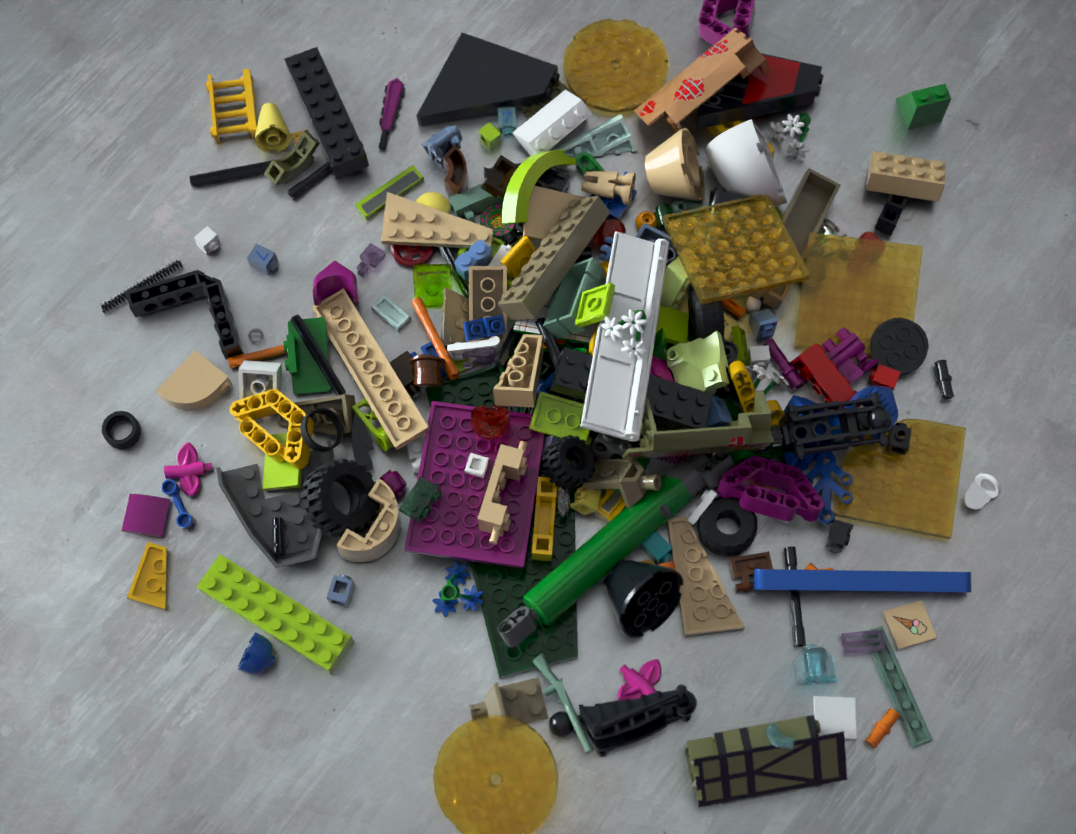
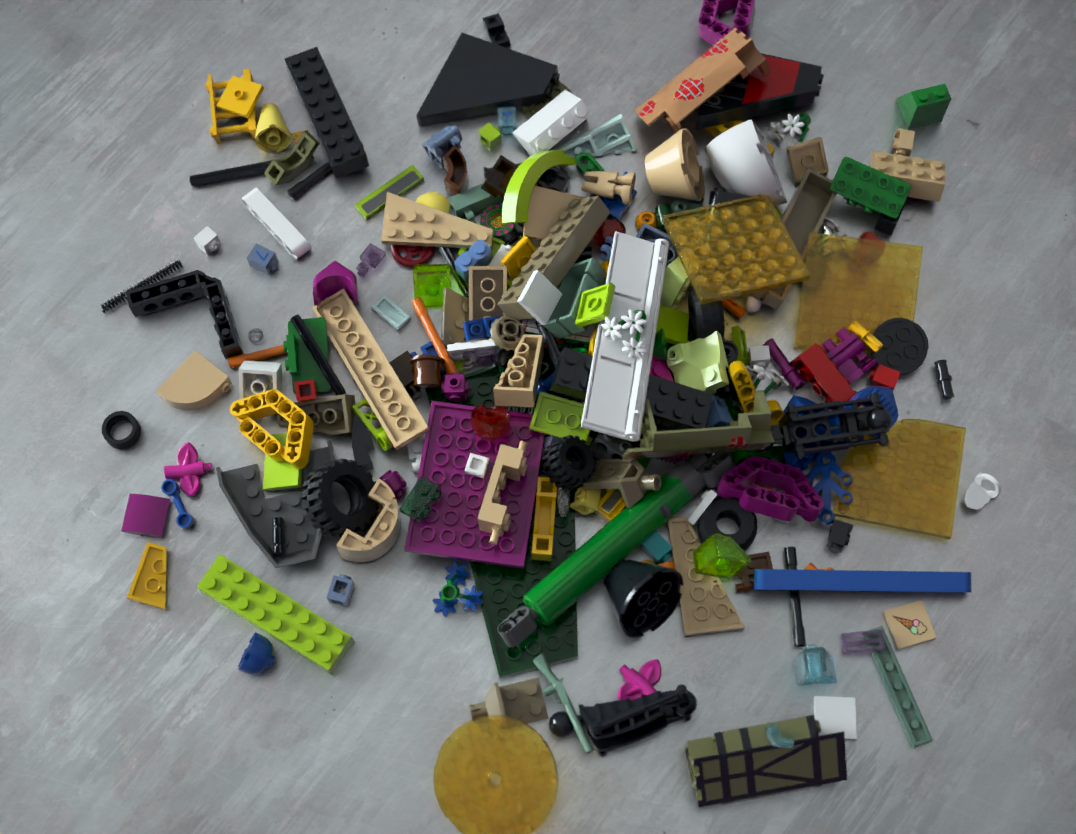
(240, 96): none -> yellow plate
(276, 223): none -> white beam
(306, 390): none -> red brick
(335, 419): black tyre -> none
(391, 102): magenta sword -> none
(455, 387): none -> magenta brick
(496, 30): none -> black slope
(507, 332): none -> dark tan piece
(539, 297): none -> white tile
(611, 88): clear yellow plate -> none
(720, 557): none -> clear neon green slope
(763, 324): medium blue slope -> none
(807, 155): none -> tan tile
(865, 336): none -> yellow axle
(869, 188): none -> green bracket
(882, 728): orange pin -> none
(897, 444): black brick -> none
(903, 141): none -> tan brick

